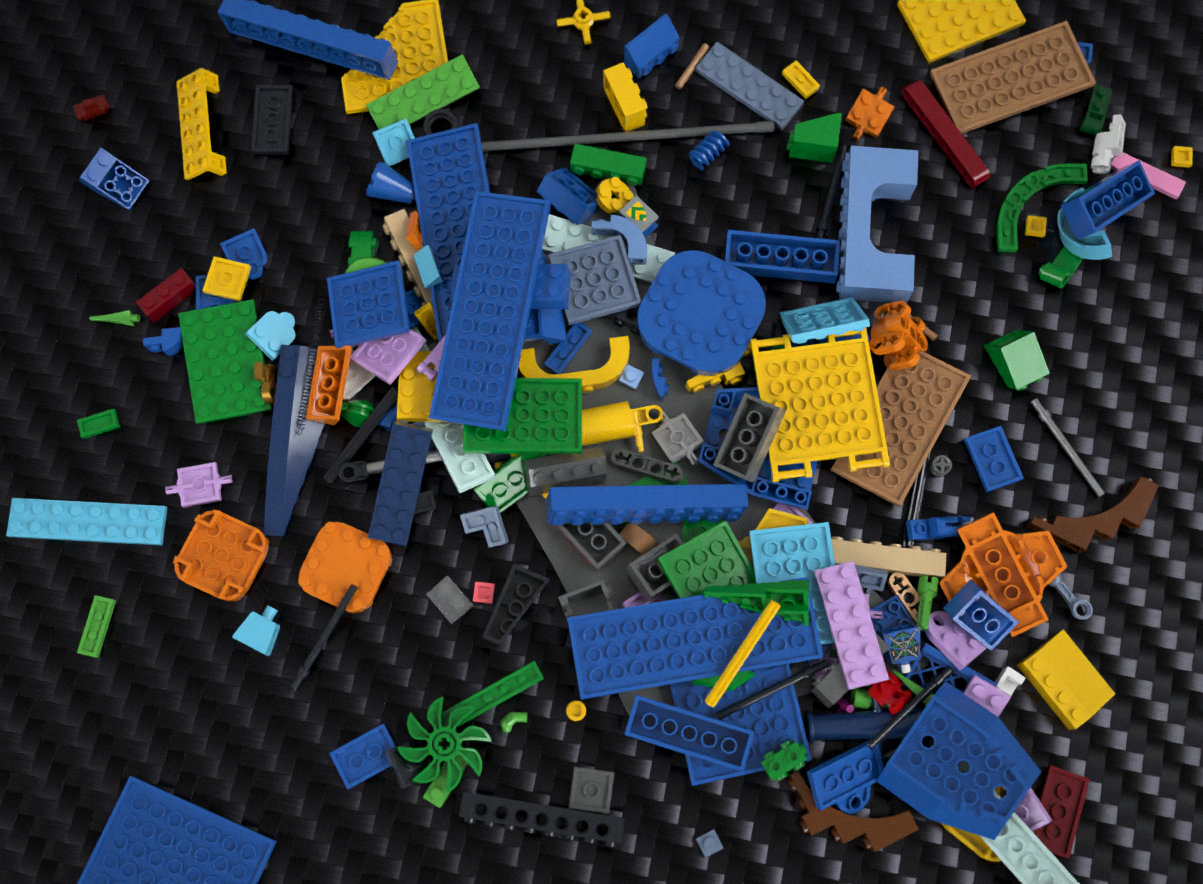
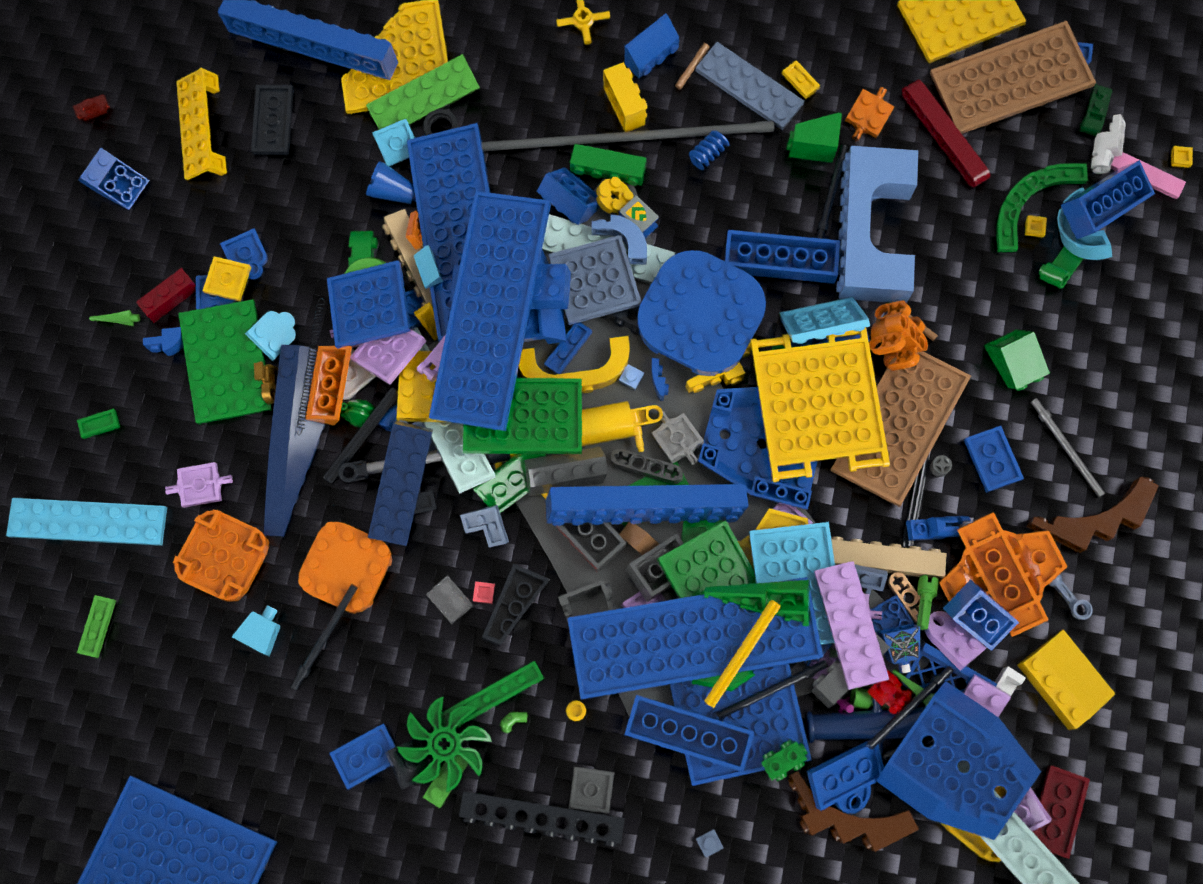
(749, 437): dark grey brick -> none

